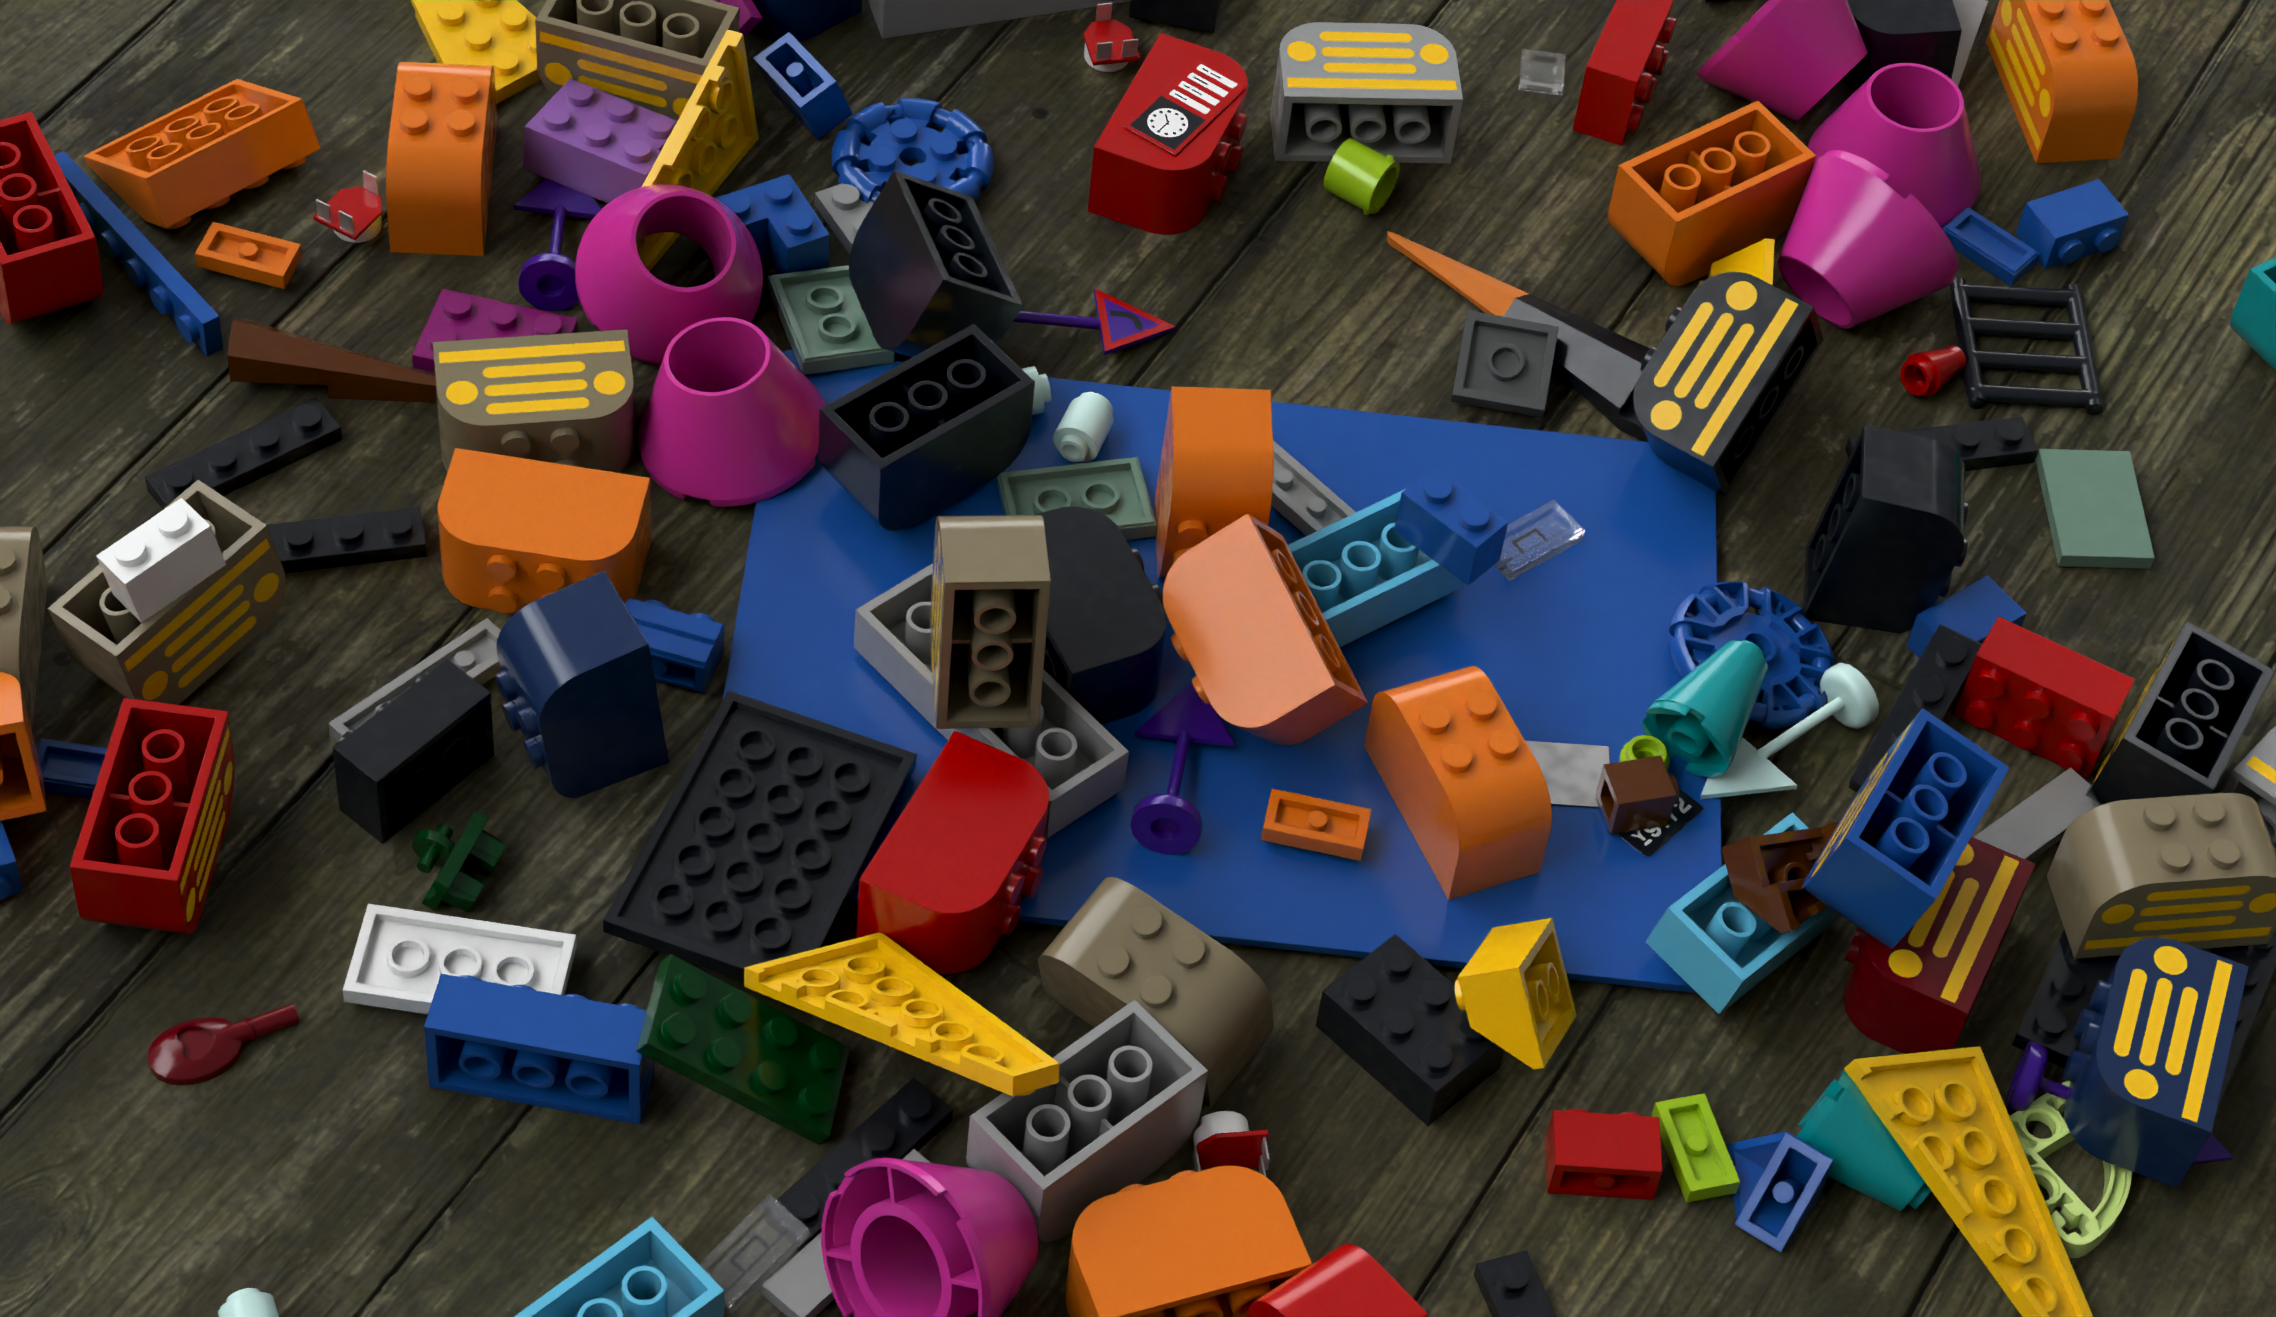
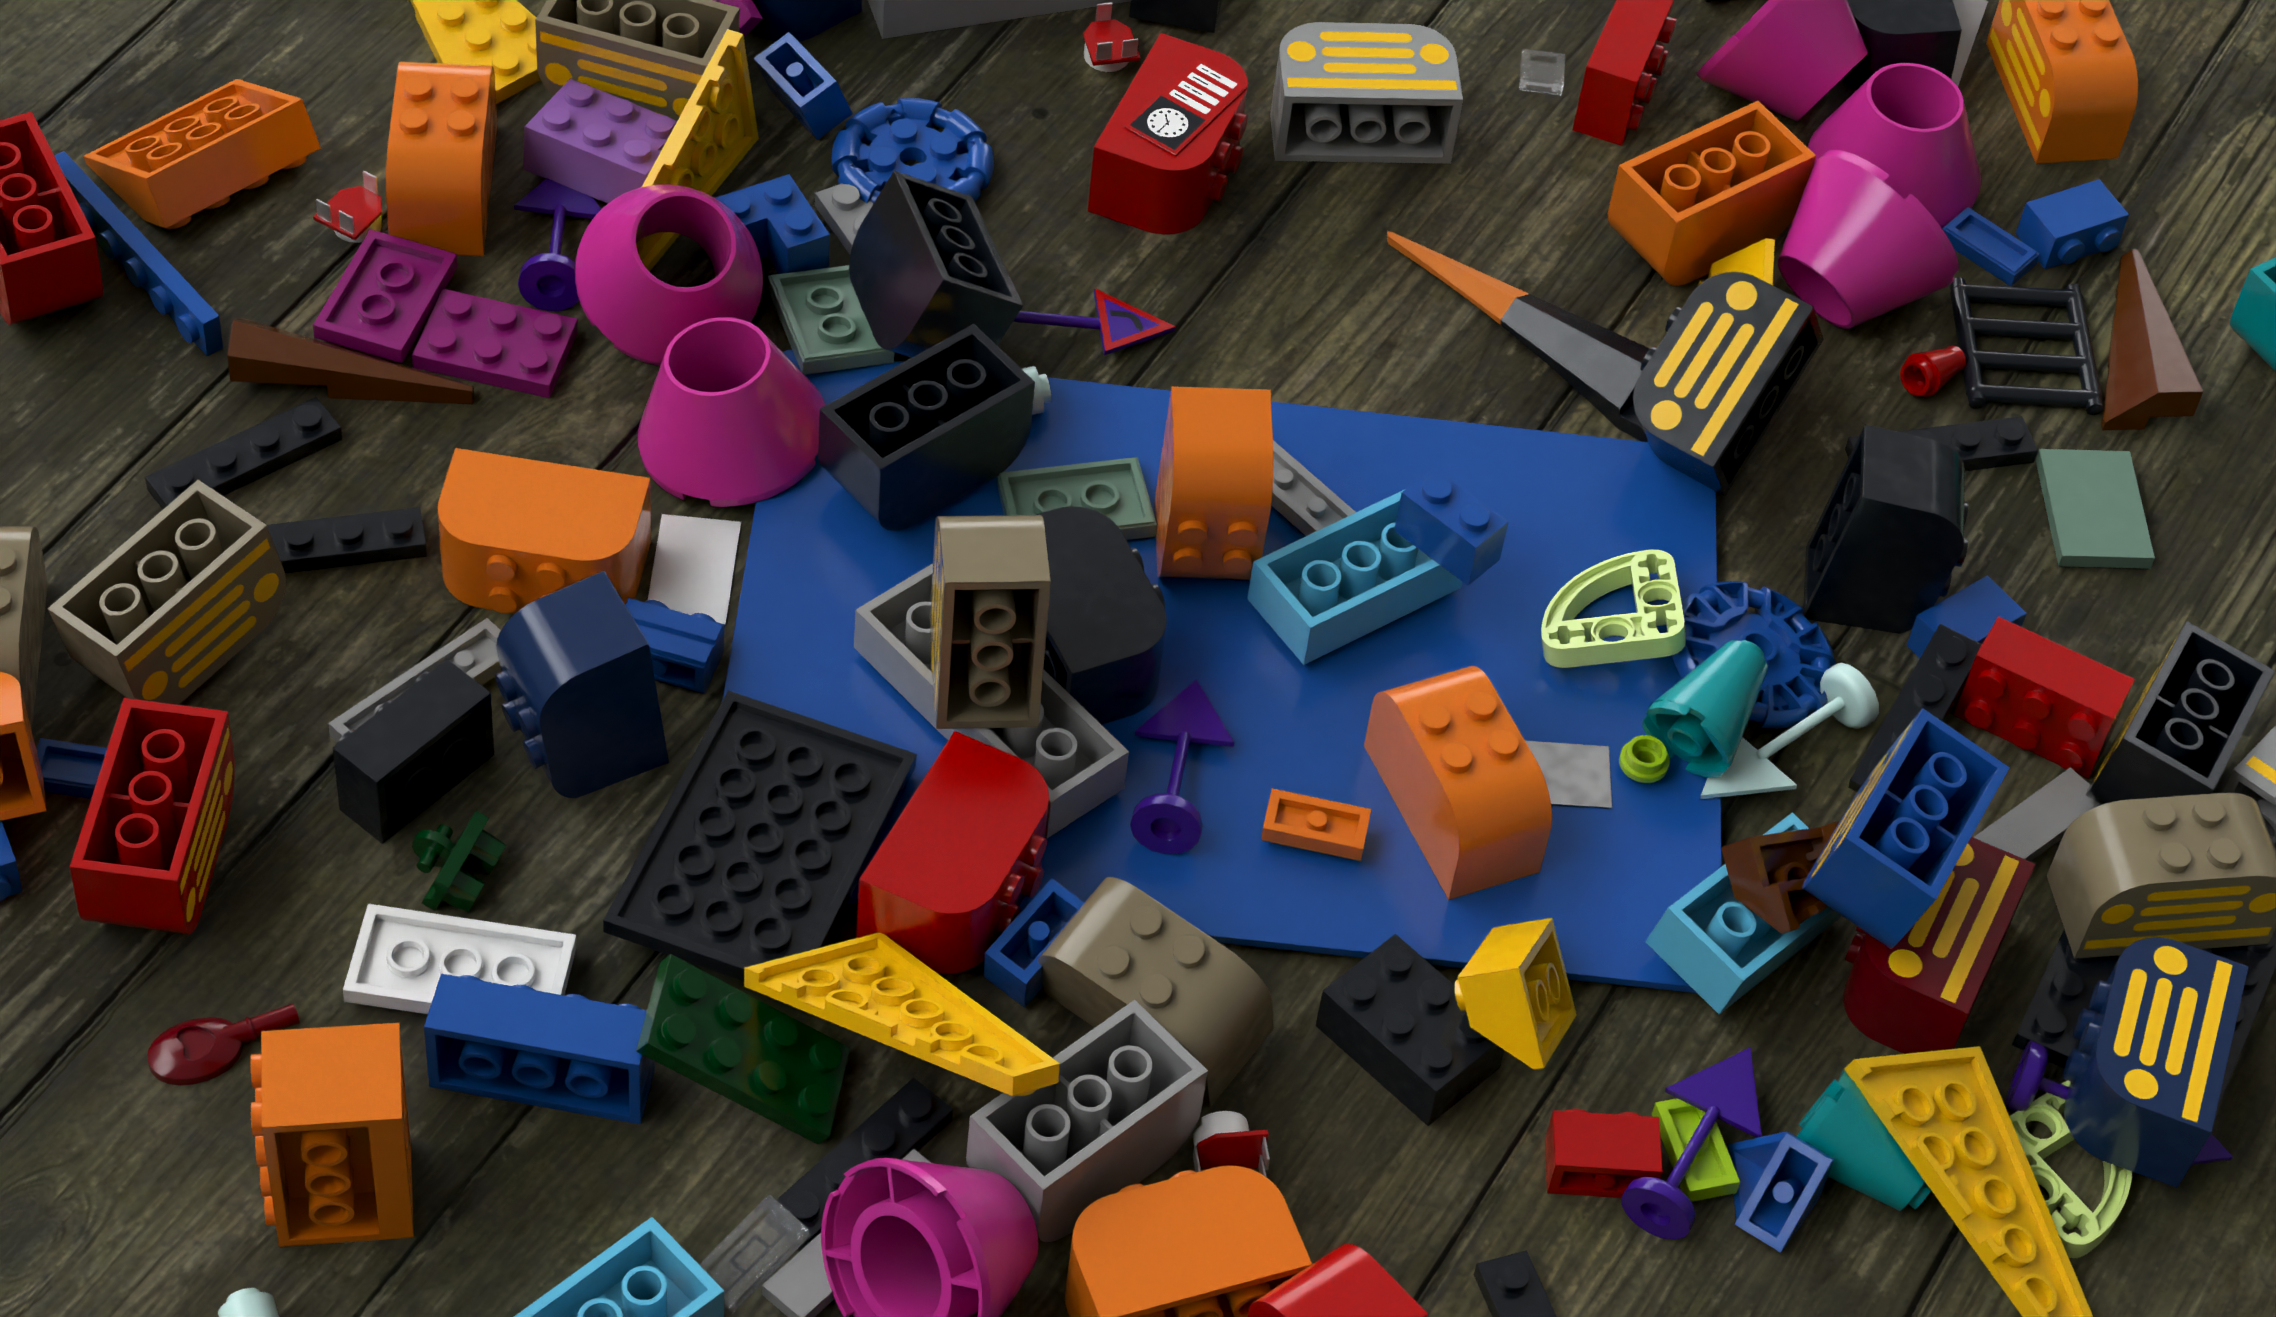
(161, 560): white brick -> none
(248, 255): orange plate -> none
(333, 1134): none -> orange brick
(385, 296): none -> magenta plate
(538, 398): dark tan brick -> none
(695, 565): none -> white sticker
(1013, 957): none -> blue brick
(1084, 427): light aqua brick -> none
(1257, 636): orange brick -> none
(1361, 176): lime piece -> none
(1505, 364): dark grey plate -> none
(1537, 539): clear tile -> none
(1566, 638): none -> yellowish green beam
(1636, 794): reddish brown brick -> none
(1650, 840): black sticker -> none
(1722, 1093): none -> dark purple piece
(2145, 358): none -> reddish brown wedge

